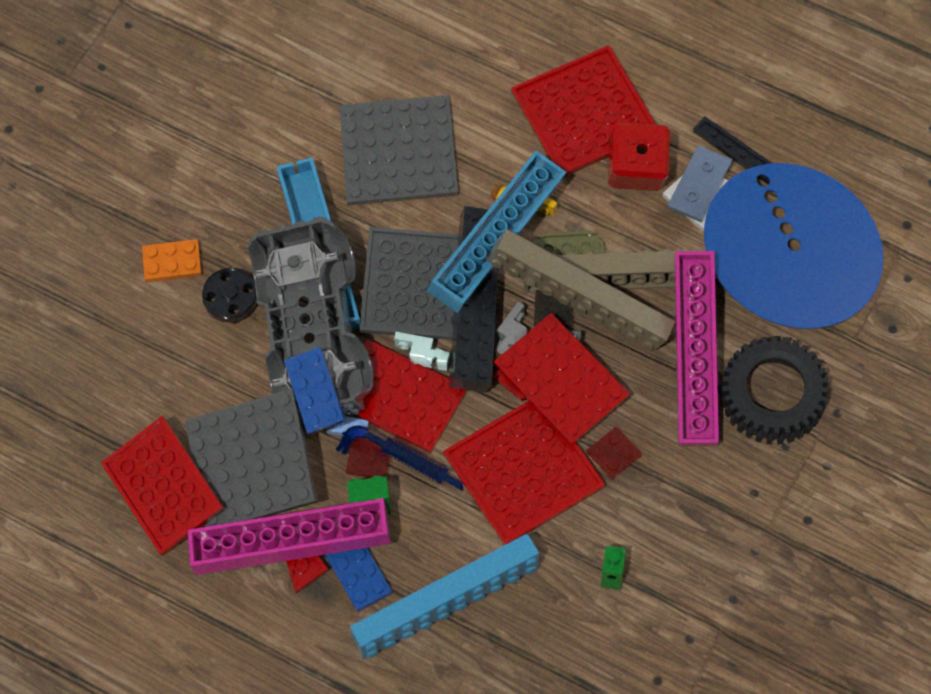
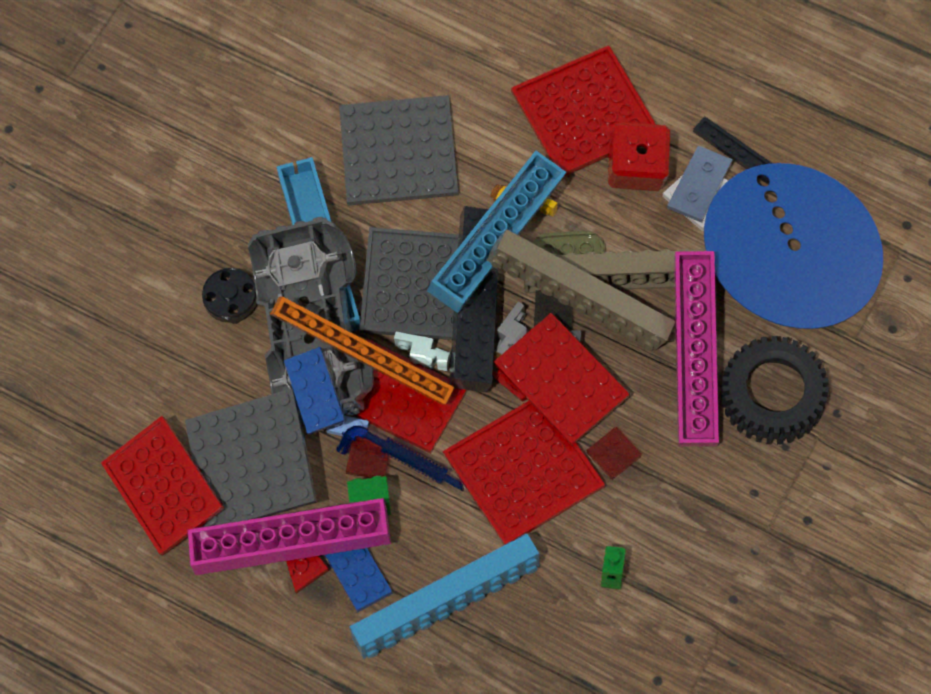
(171, 260): orange plate -> none
(361, 350): none -> orange brick

